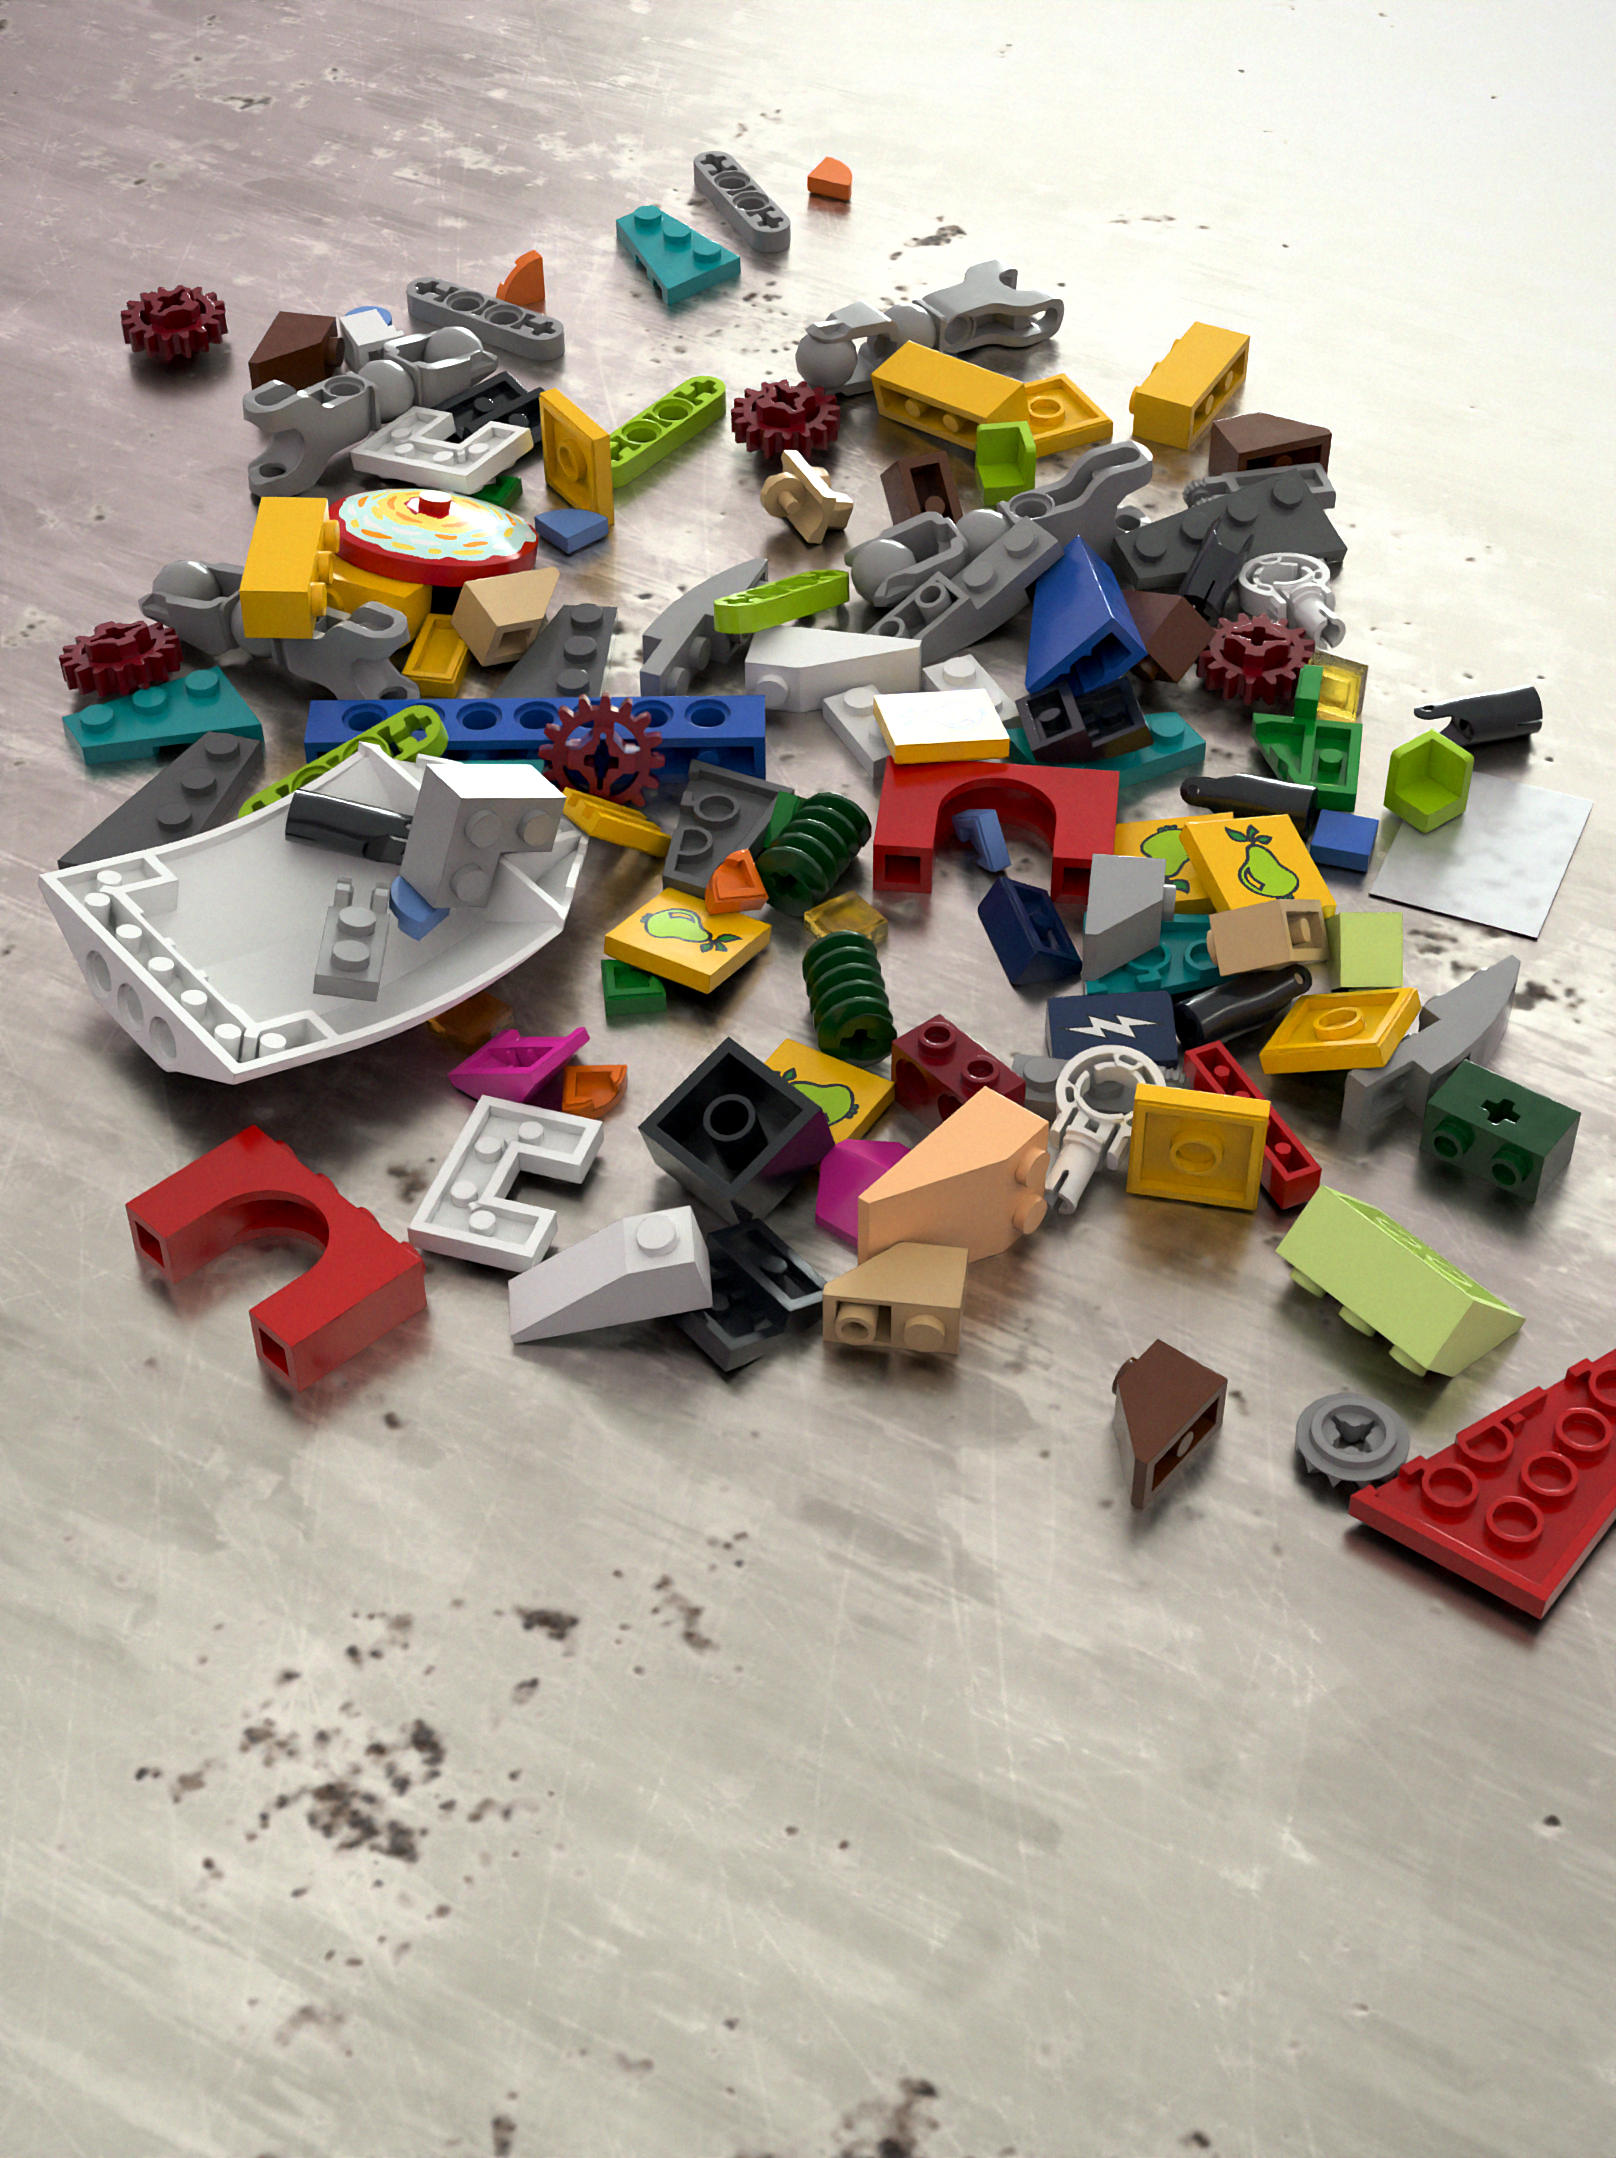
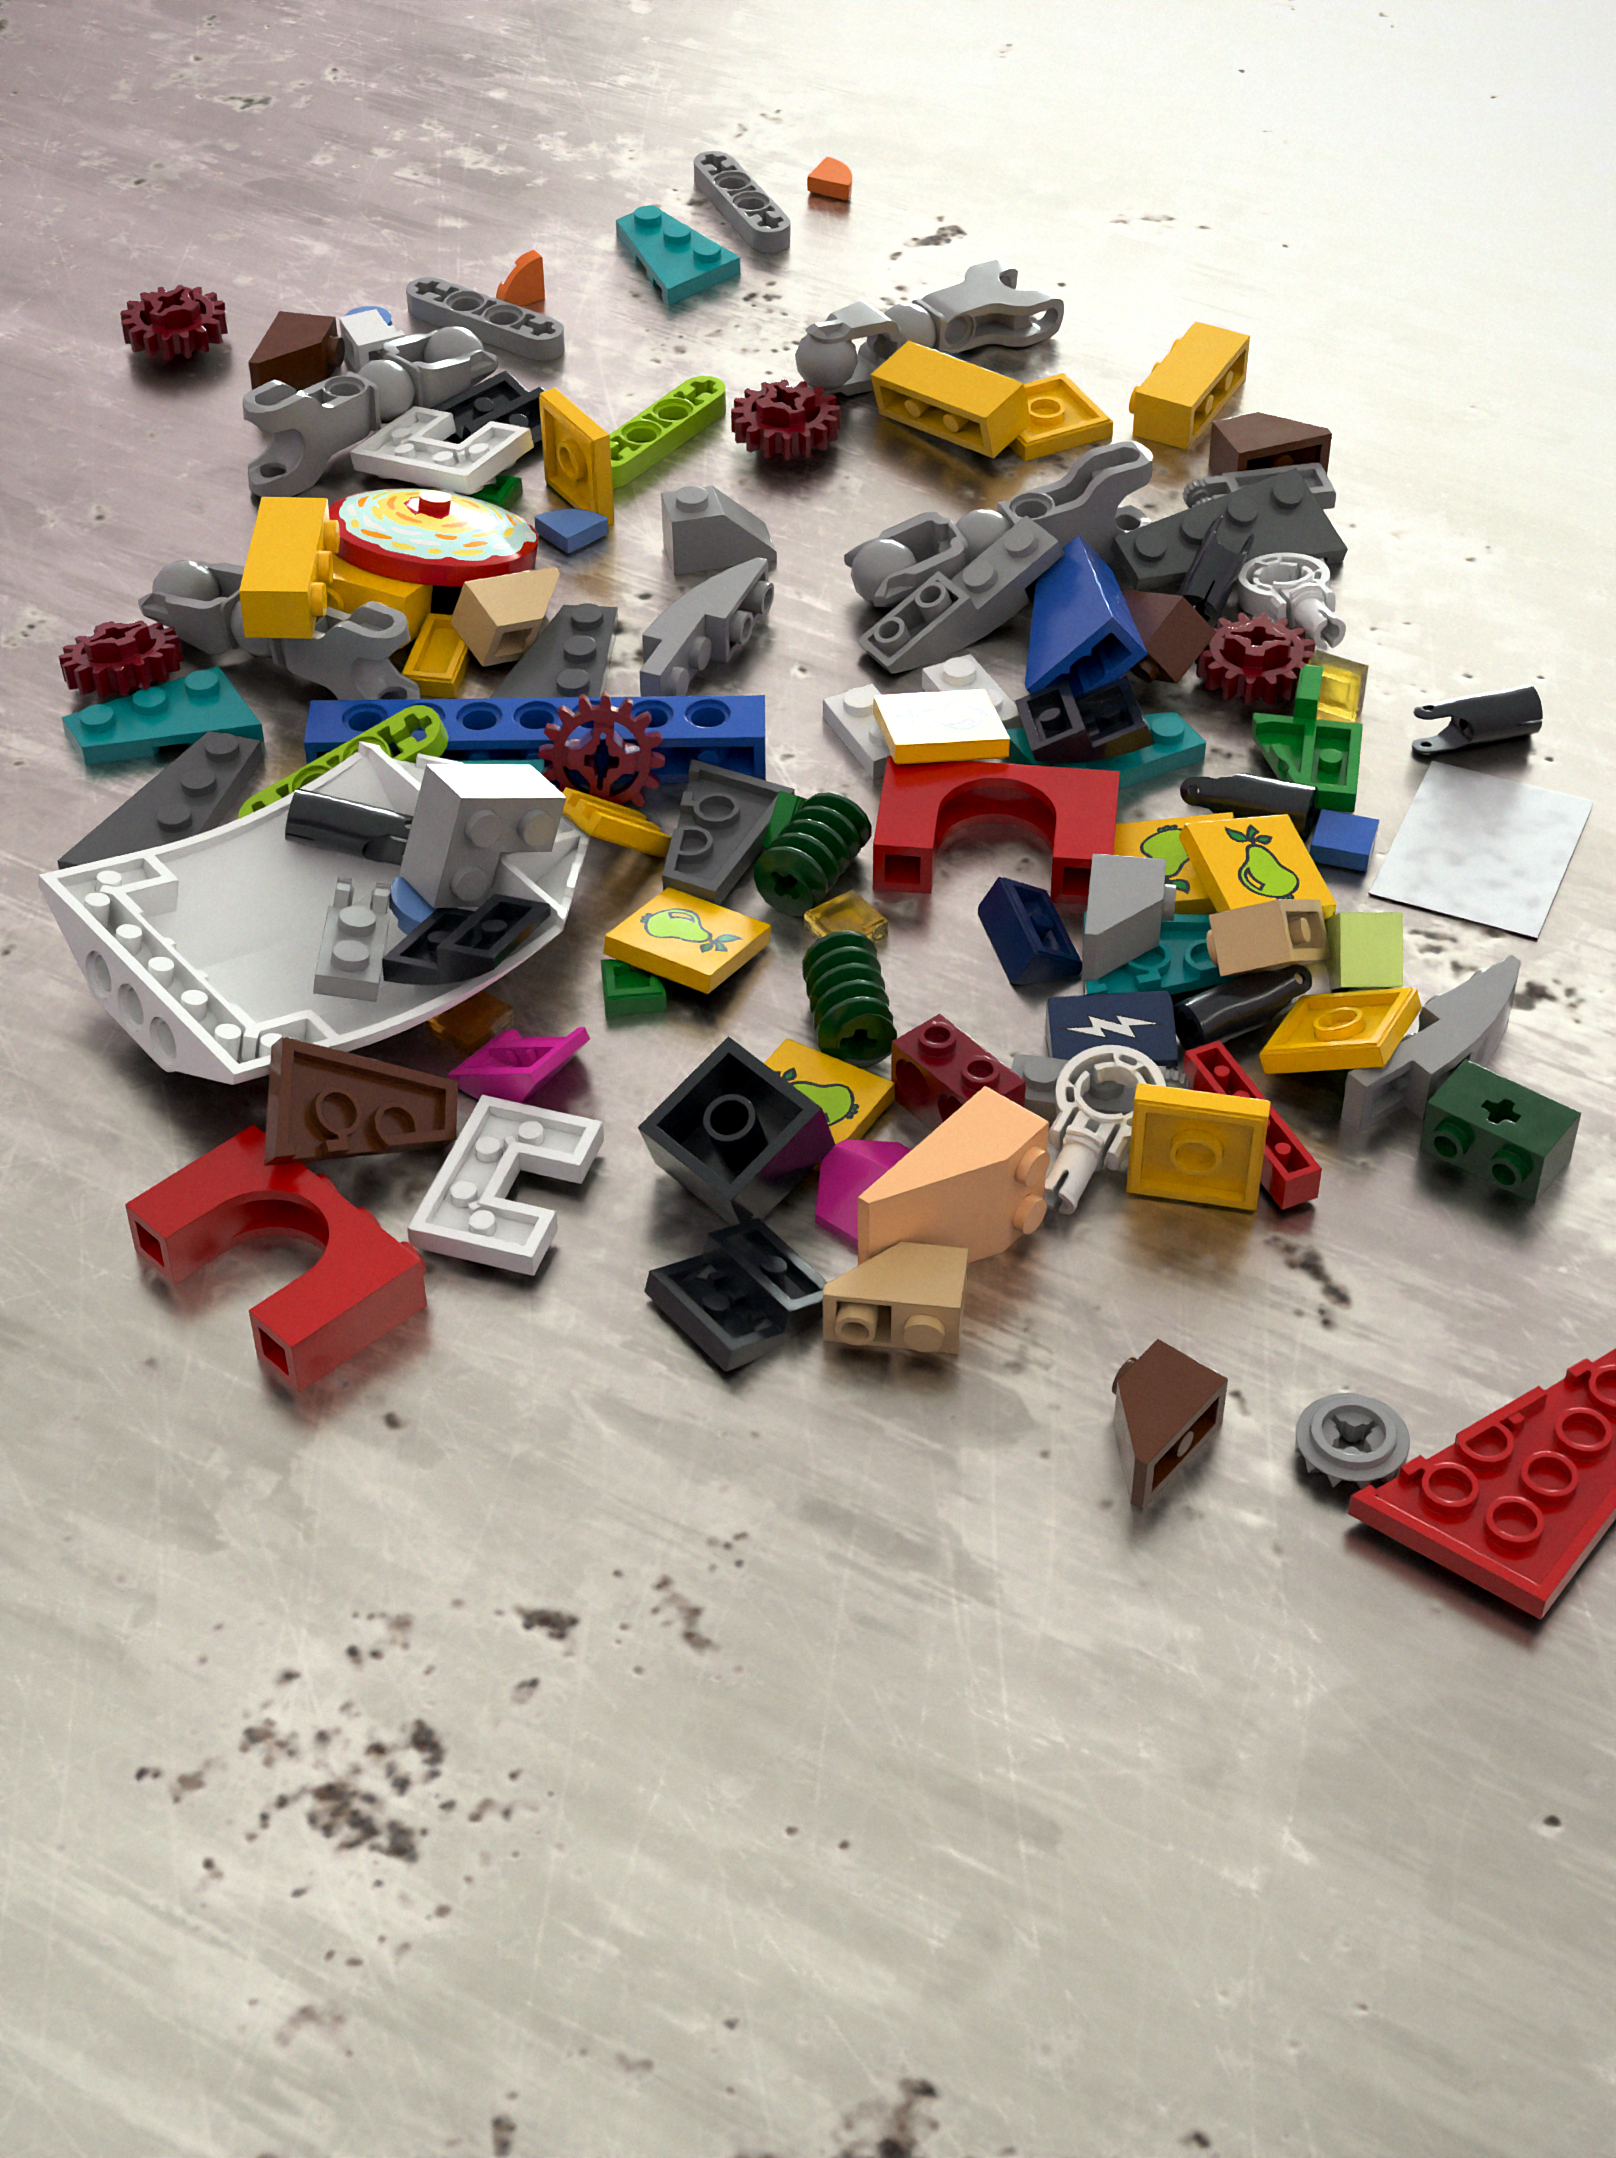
(351, 1106): none -> reddish brown wing
(463, 943): none -> black slope
(593, 1089): orange tile -> none
(617, 1276): white slope -> none
(710, 531): none -> light grey slope
(735, 886): orange tile -> none
(781, 601): lime beam -> none
(805, 498): tan hips -> none
(806, 665): white slope -> none
(921, 486): reddish brown slope -> none
(985, 834): medium blue tile -> none
(1004, 460): lime panel -> none
(1394, 1285): yellowish green slope -> none
(1428, 781): lime panel -> none

